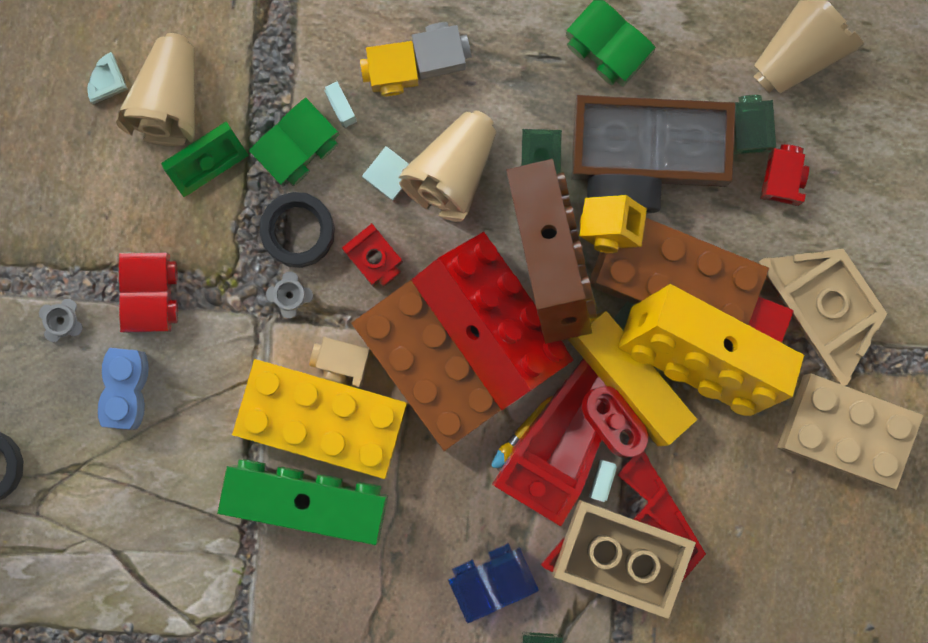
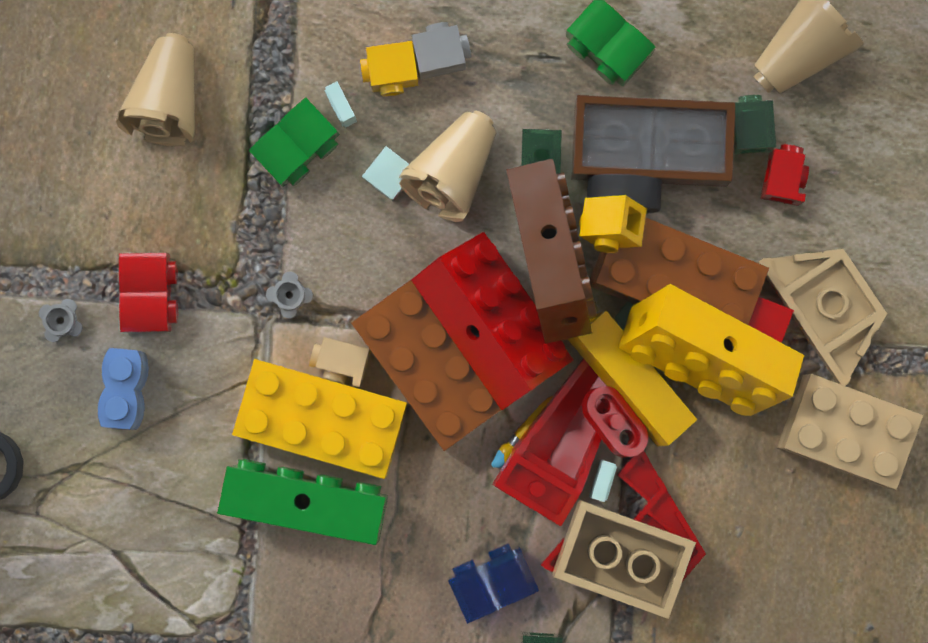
(105, 80): light aqua tile -> none
(204, 159): green plate -> none
(286, 202): black tyre -> none
(367, 241): red brick -> none

